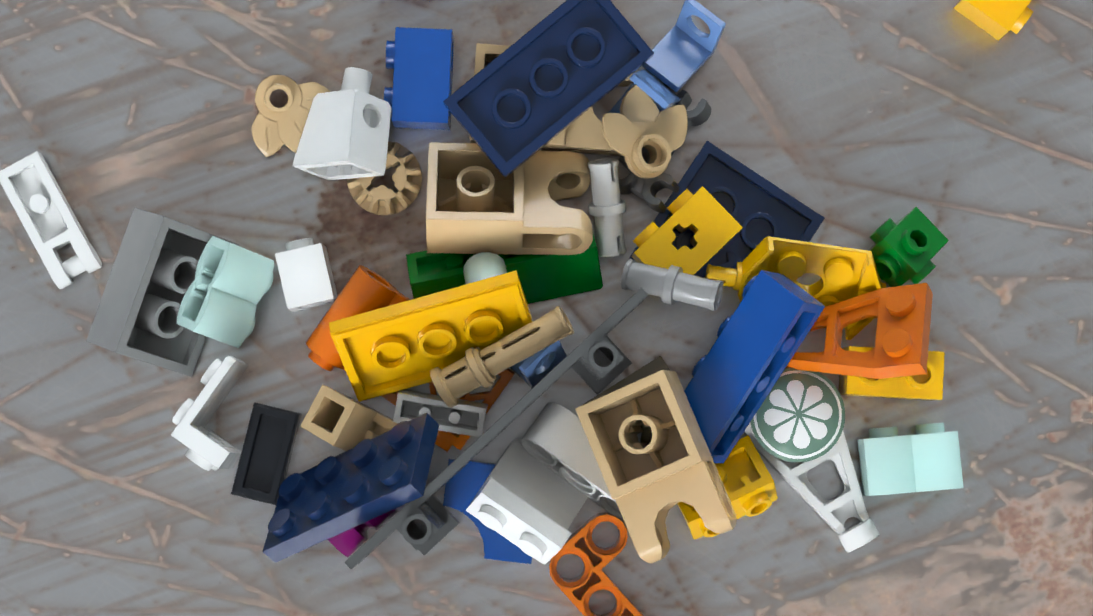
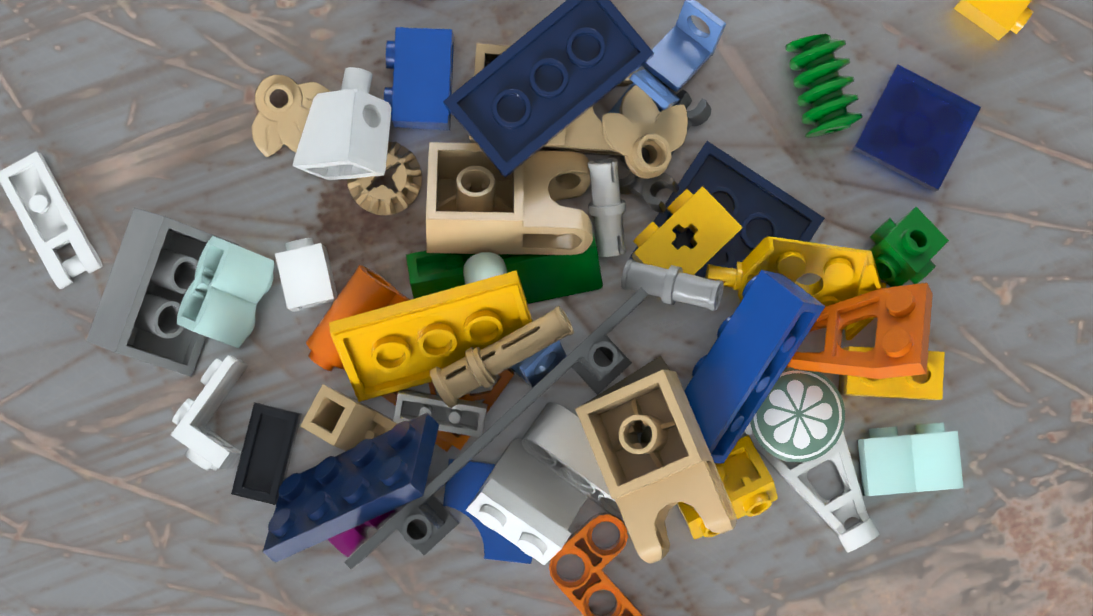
(823, 84): none -> green piece
(916, 128): none -> clear blue plate

